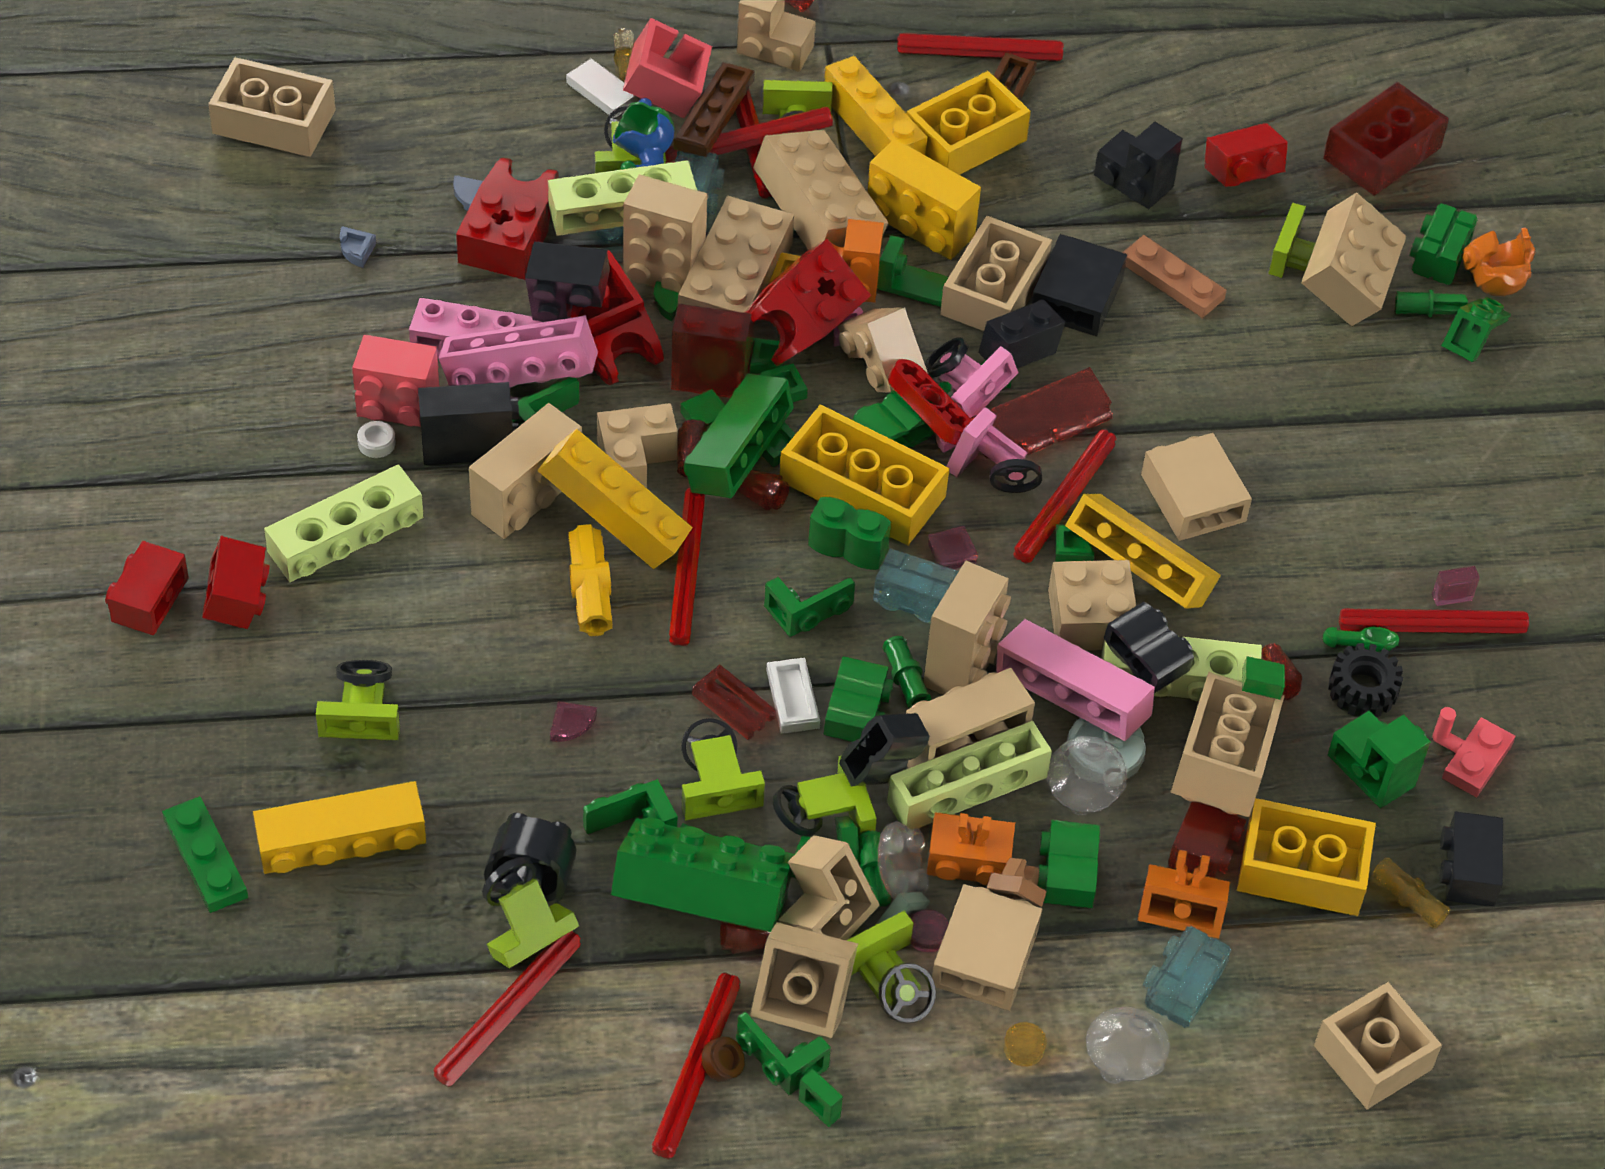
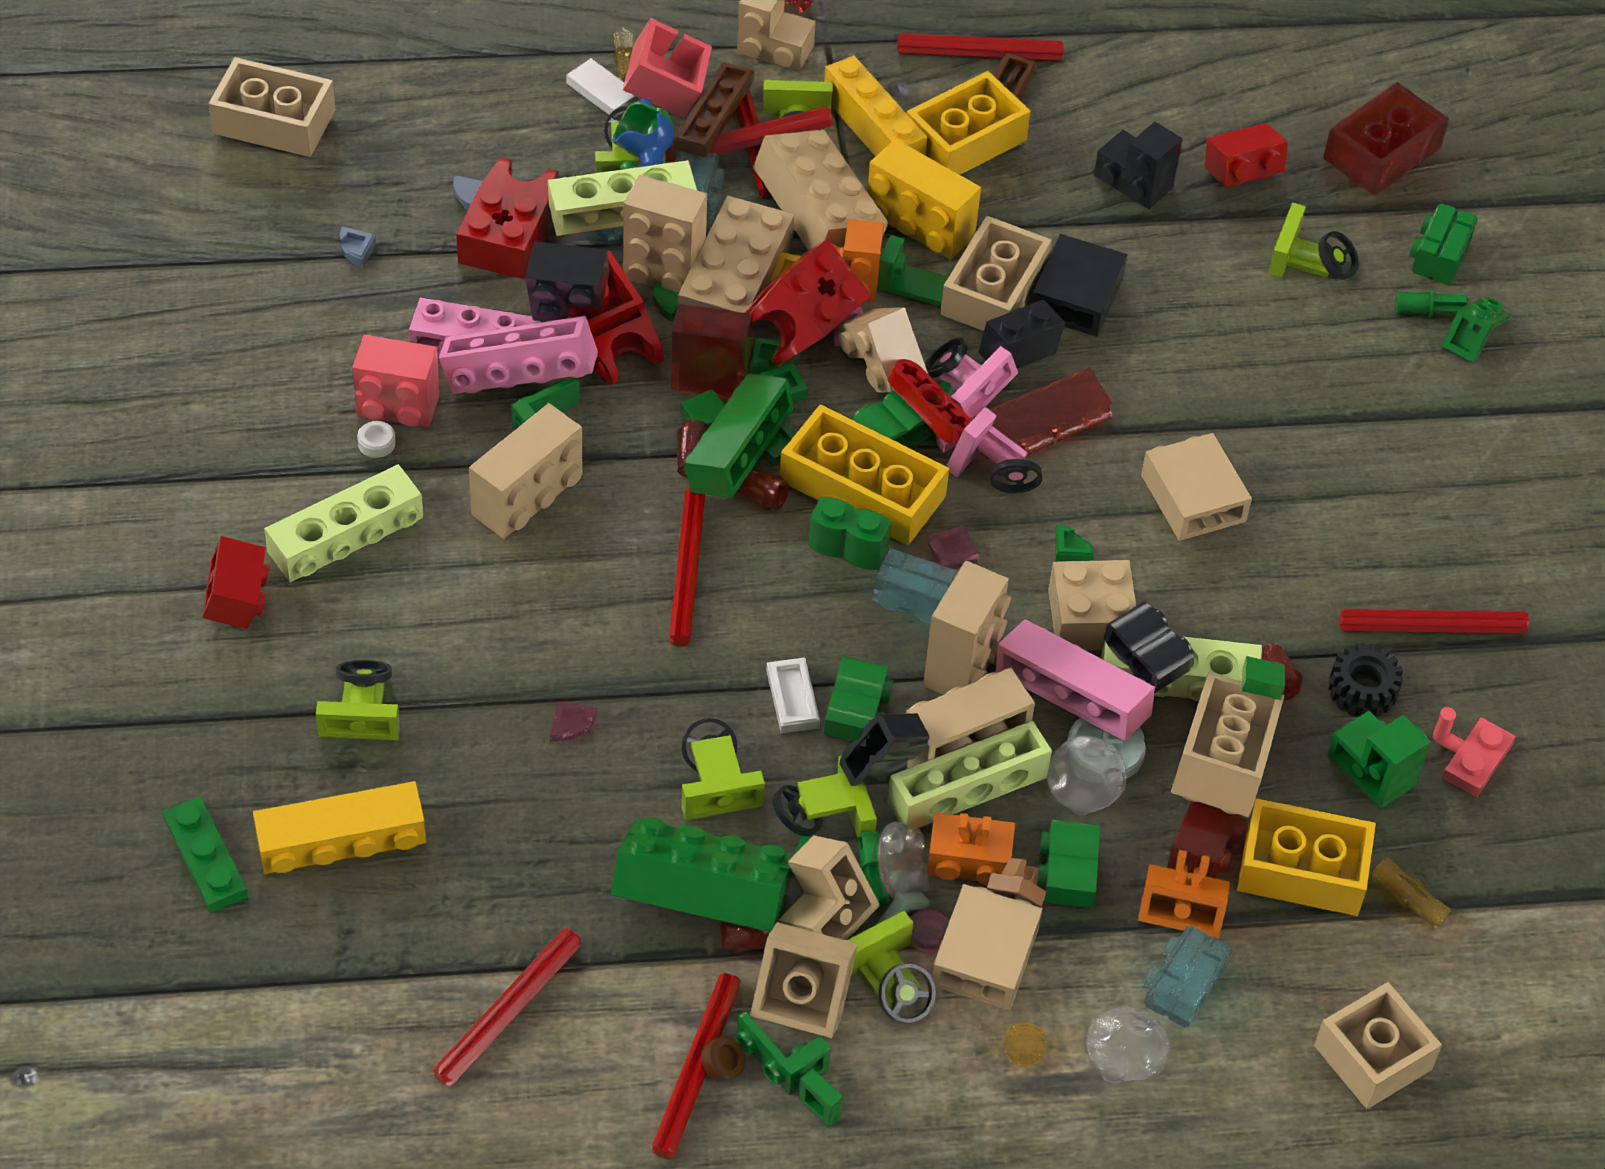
(147, 587): red brick -> none
(465, 421): black brick -> none
(527, 911): lime piece -> none
(543, 843): black brick -> none
(590, 580): yellow piece -> none
(615, 499): yellow brick -> none
(638, 437): tan brick -> none
(638, 800): green bracket -> none
(728, 706): clear red tile -> none
(803, 616): green bracket -> none
(847, 832): green tile -> none
(905, 670): green pin -> none
(1064, 496): red axle -> none
(1149, 552): yellow brick -> none
(1174, 276): nougat plate -> none
(1354, 259): tan brick -> none
(1372, 635): green piece -> none
(1455, 586): clear pink tile -> none
(1472, 859): black brick -> none
(1502, 267): orange helmet -> none

